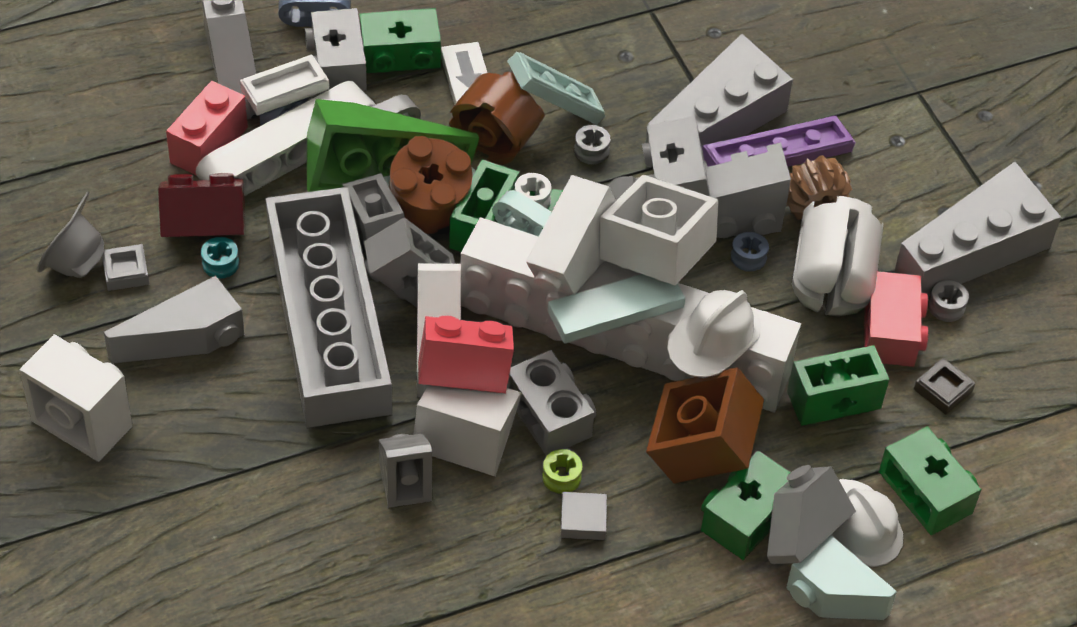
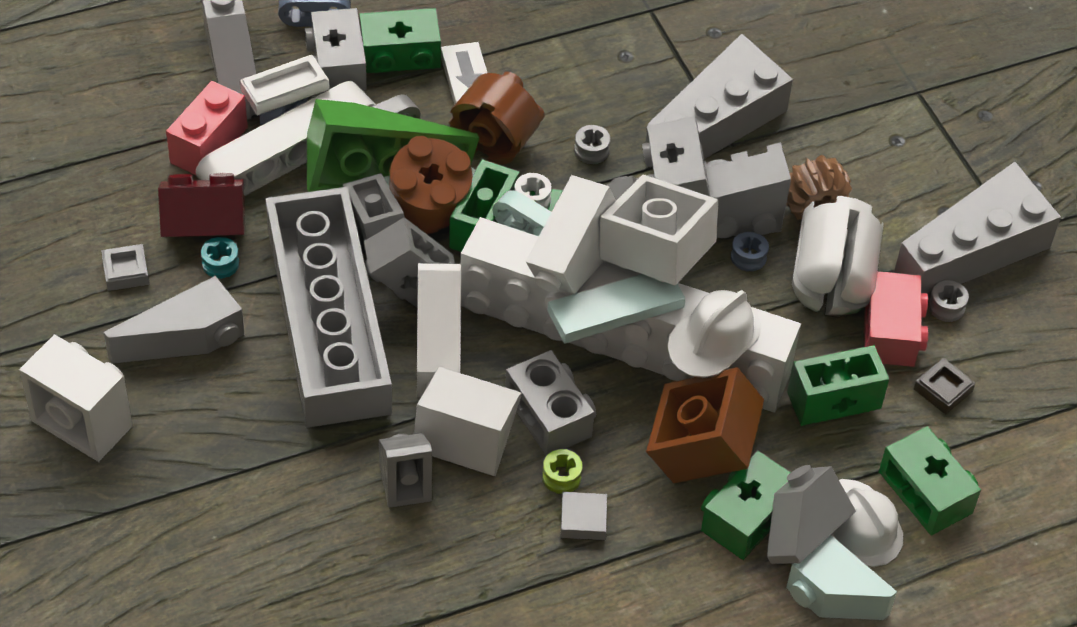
(75, 247): light grey piece -> none
(465, 354): coral brick -> none
(556, 88): light aqua tile -> none
(798, 141): medium lavender tile -> none

